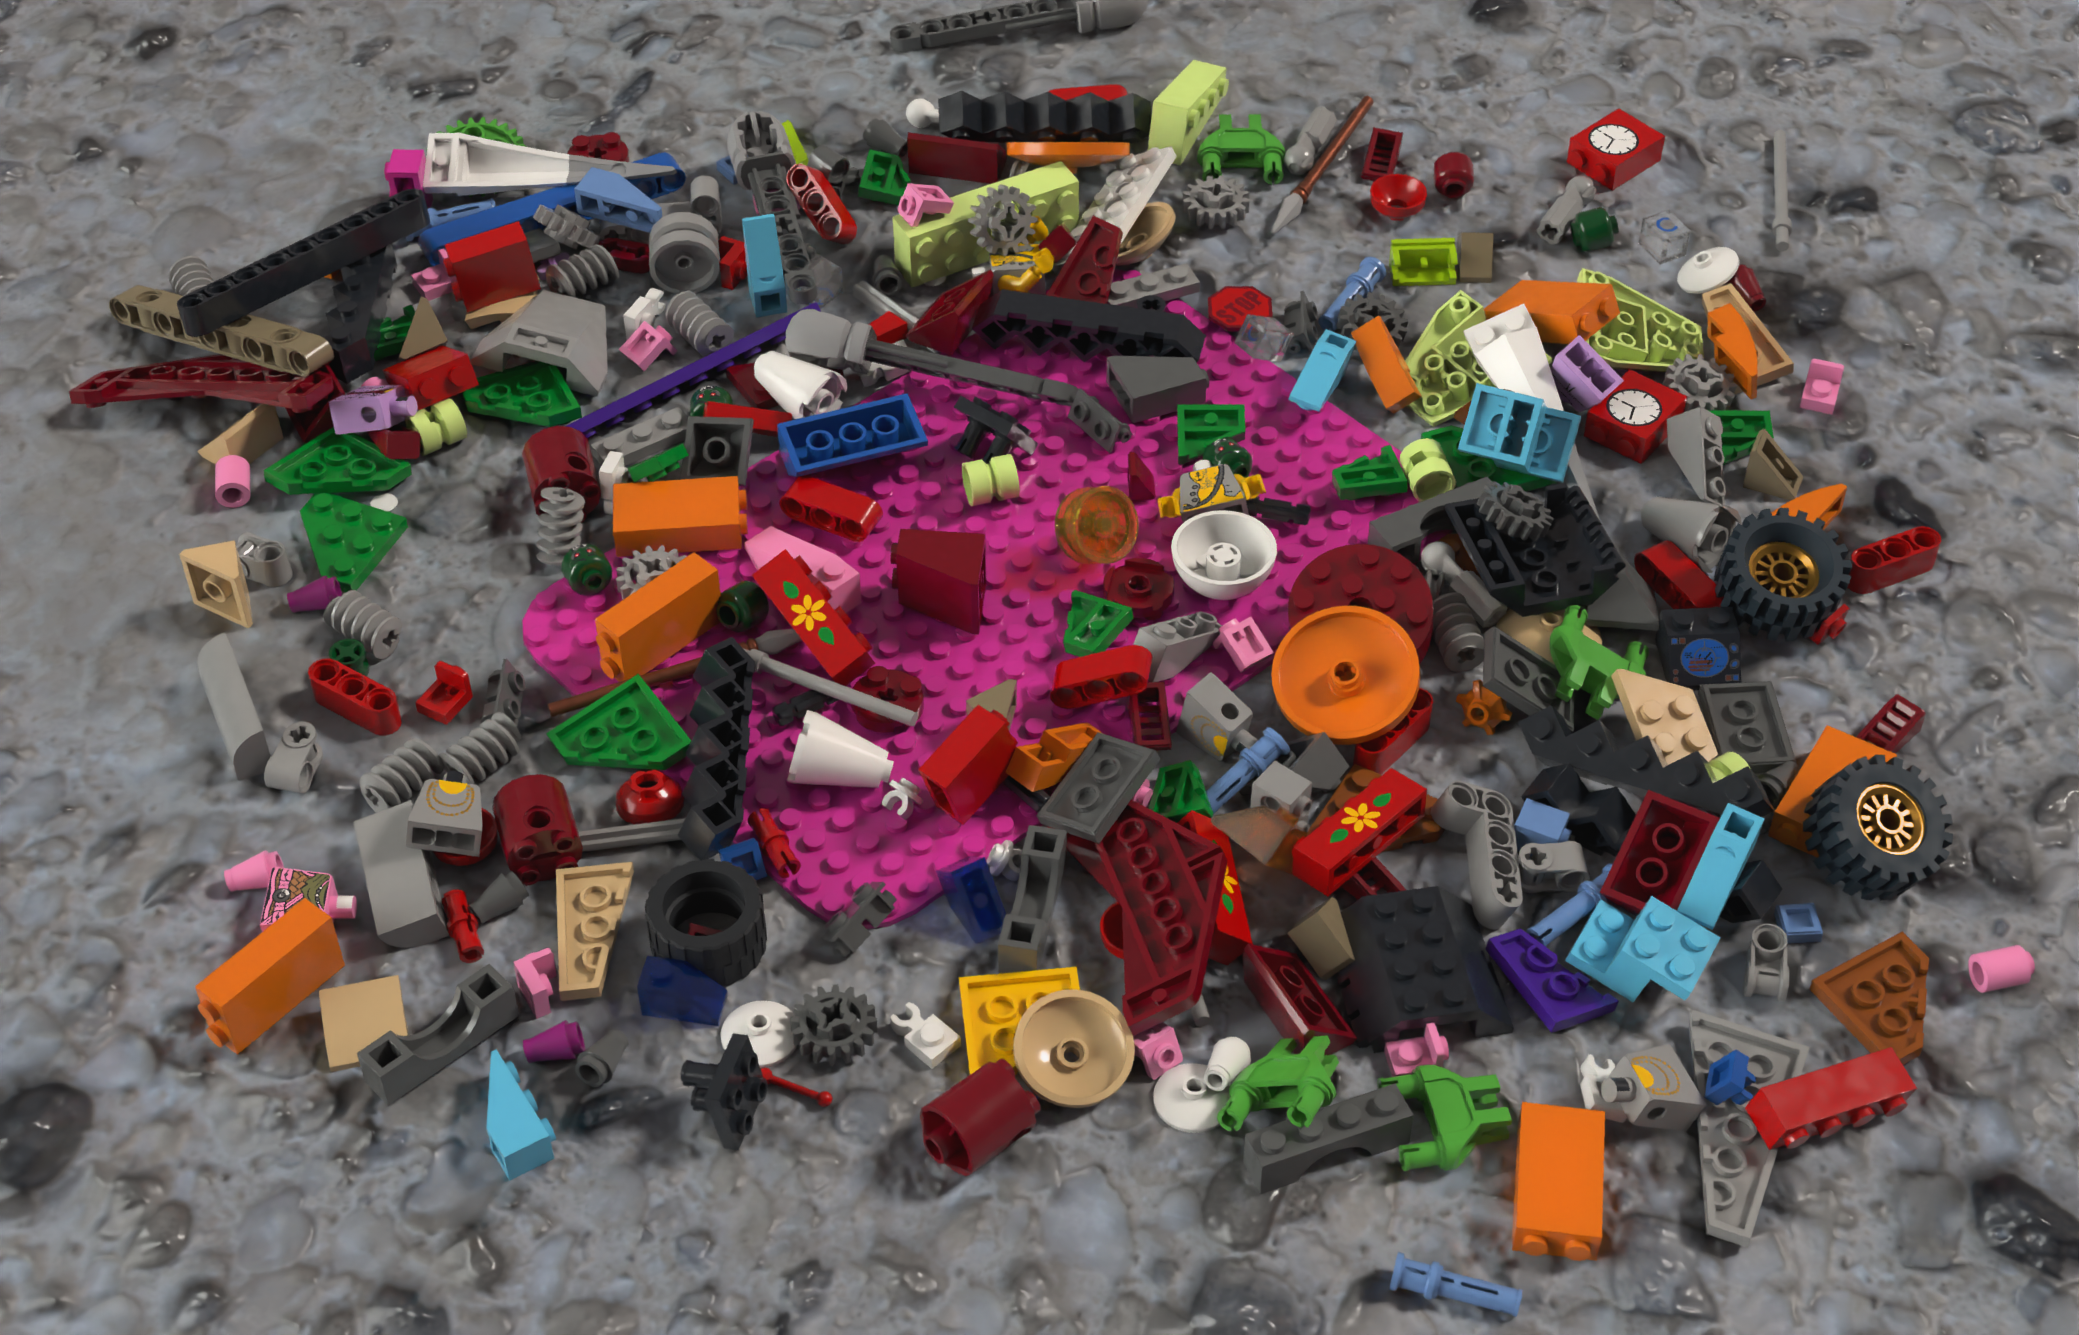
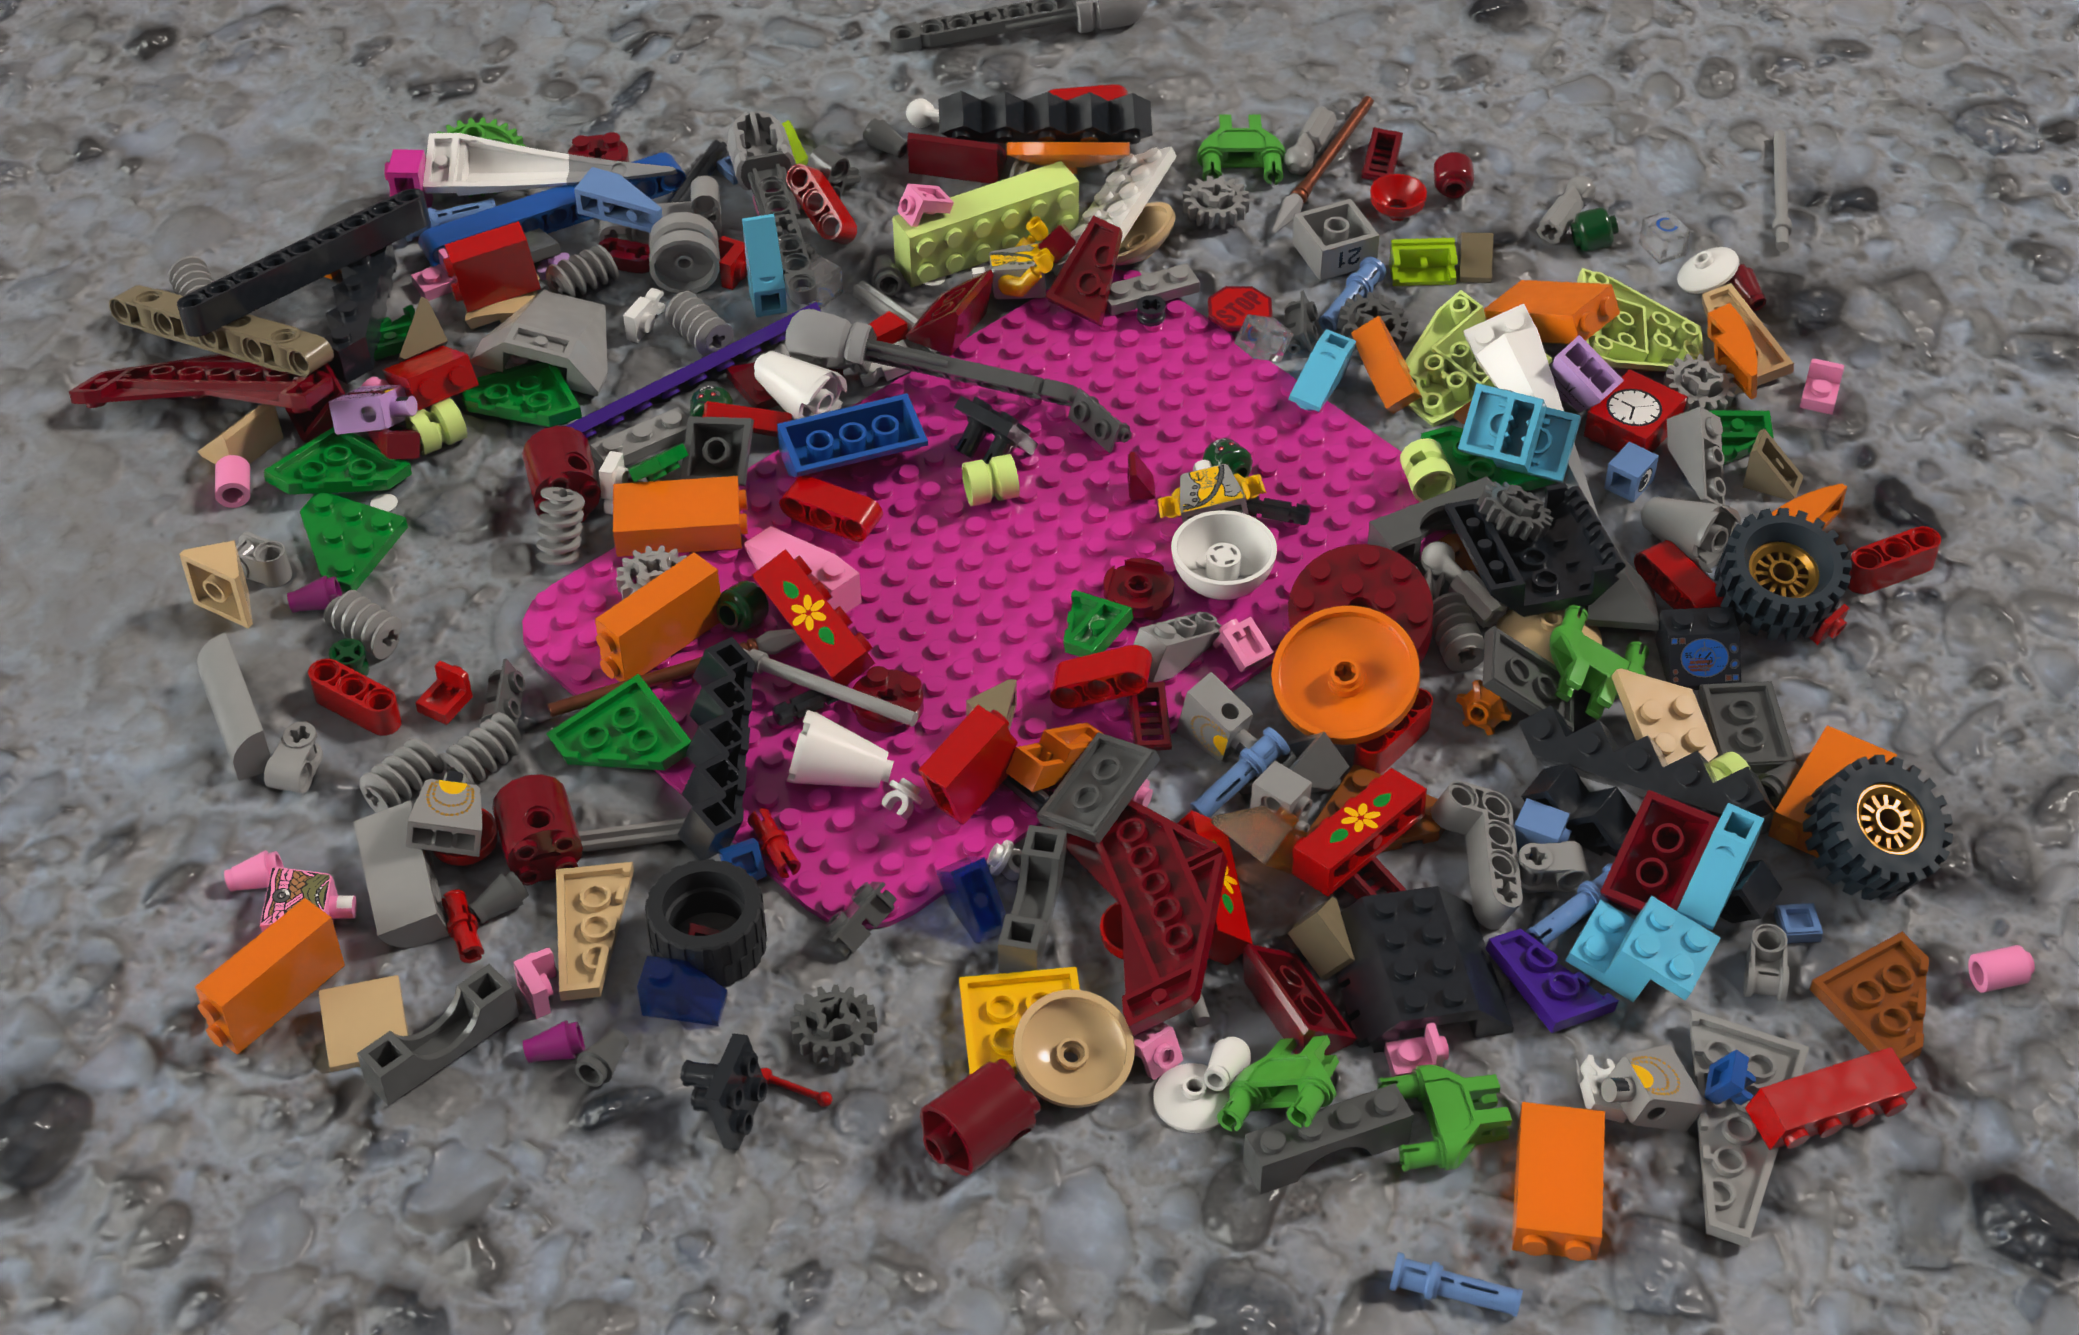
(513, 1127): medium azure slope -> none
(566, 226): light grey gear -> none
(586, 569): dark green head -> none
(647, 345): bright pink bracket -> none
(649, 804): red piece -> none
(704, 167): none -> black axle
(771, 1042): white dish -> none
(883, 178): green wing -> none
(928, 1038): white plate -> none
(942, 575): dark red slope -> none
(999, 207): light grey gear -> none
(1085, 327): black brick -> none
(1096, 525): wheel -> none
(1155, 384): dark grey slope -> none
(1180, 791): green wing -> none
(1186, 107): yellowish green wedge -> none
(1205, 423): green wing -> none
(1334, 238): none -> light grey brick
(1370, 477): green wing -> none
(1615, 149): red brick -> none
(1631, 471): none -> medium blue brick
(1902, 715): dark red slope -> none

